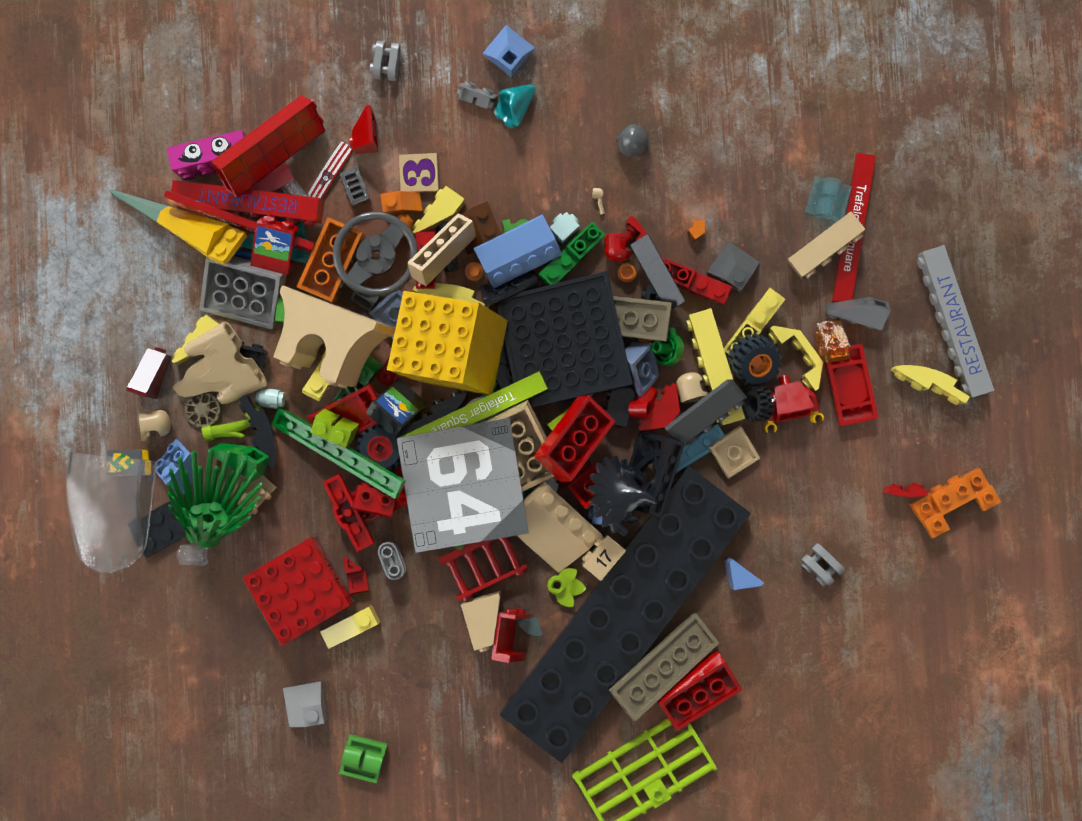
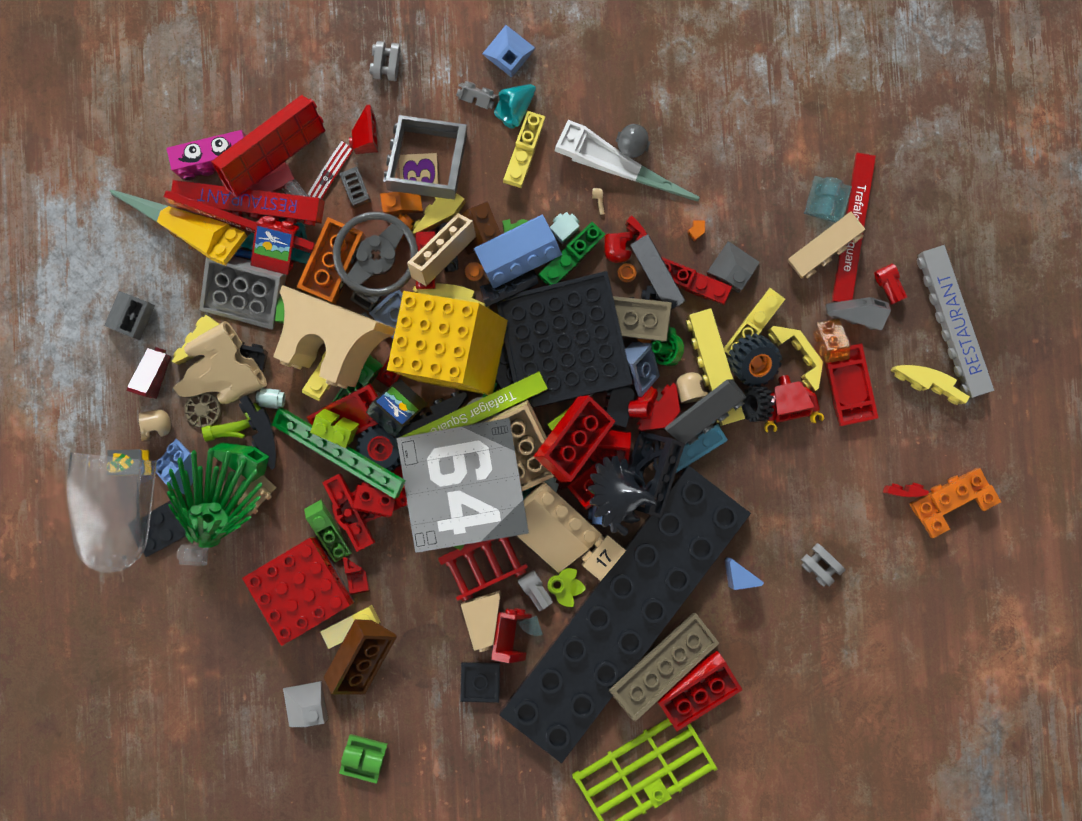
(129, 315): none -> dark grey slope
(327, 530): none -> bright green slope
(359, 658): none -> reddish brown slope
(392, 560): light grey brick -> none
(428, 127): none -> dark grey window
(480, 682): none -> black plate
(524, 149): none -> light yellow slope
(533, 587): none -> light grey piece
(593, 151): none -> white plate
(613, 444): none -> red slope
(734, 452): tan tile -> none
(888, 278): none -> red piece

